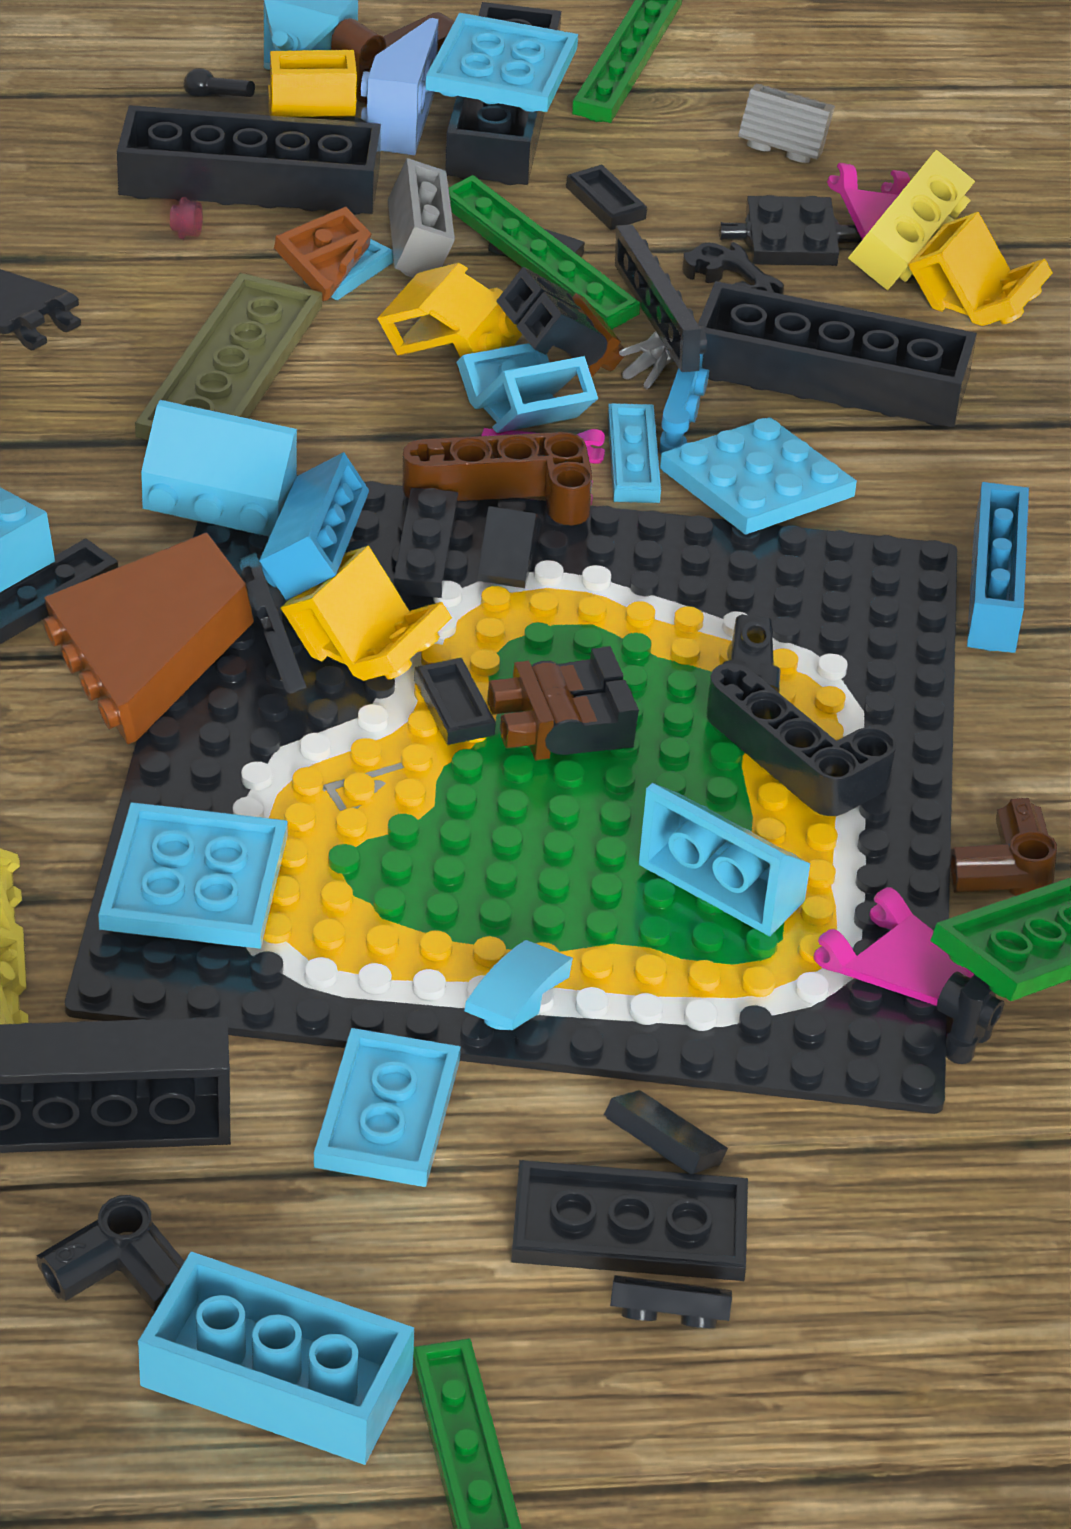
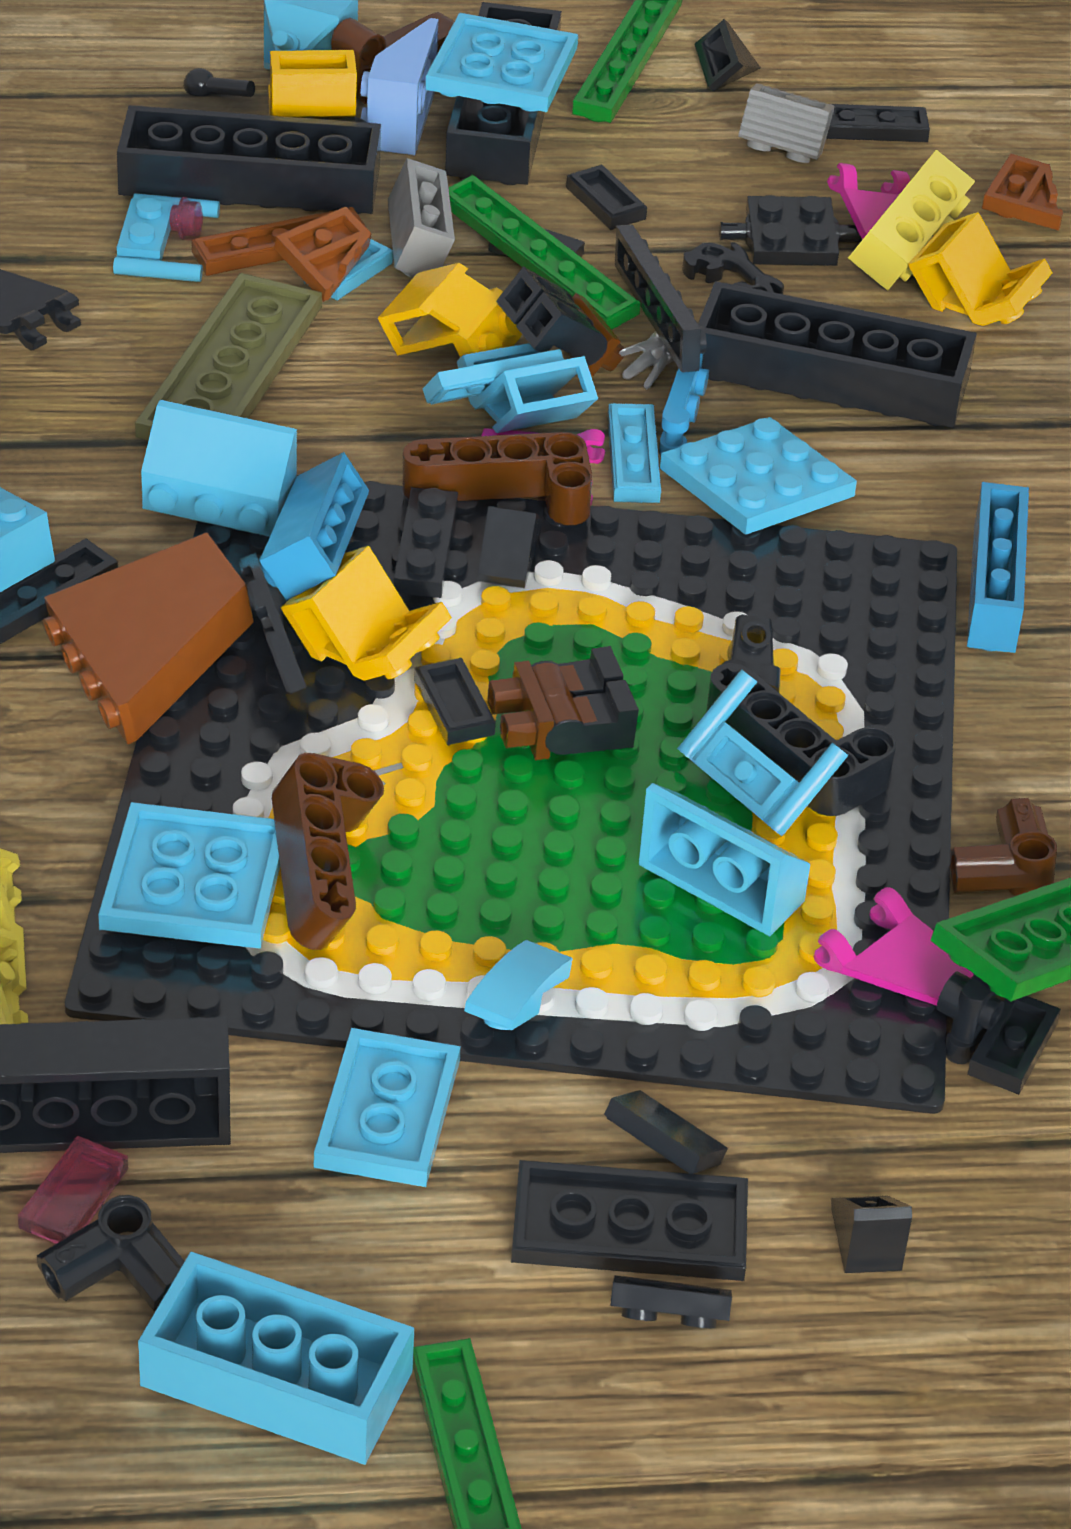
(73, 1190): none -> clear pink tile
(146, 236): none -> medium azure plate
(246, 246): none -> dark orange tile
(312, 813): none -> reddish brown beam
(475, 379): none -> medium azure tile
(724, 56): none -> black slope
(747, 770): none -> medium azure plate
(871, 1232): none -> black slope
(879, 123): none -> black tile
(1014, 1043): none -> black plate
(1024, 192): none -> dark orange wing

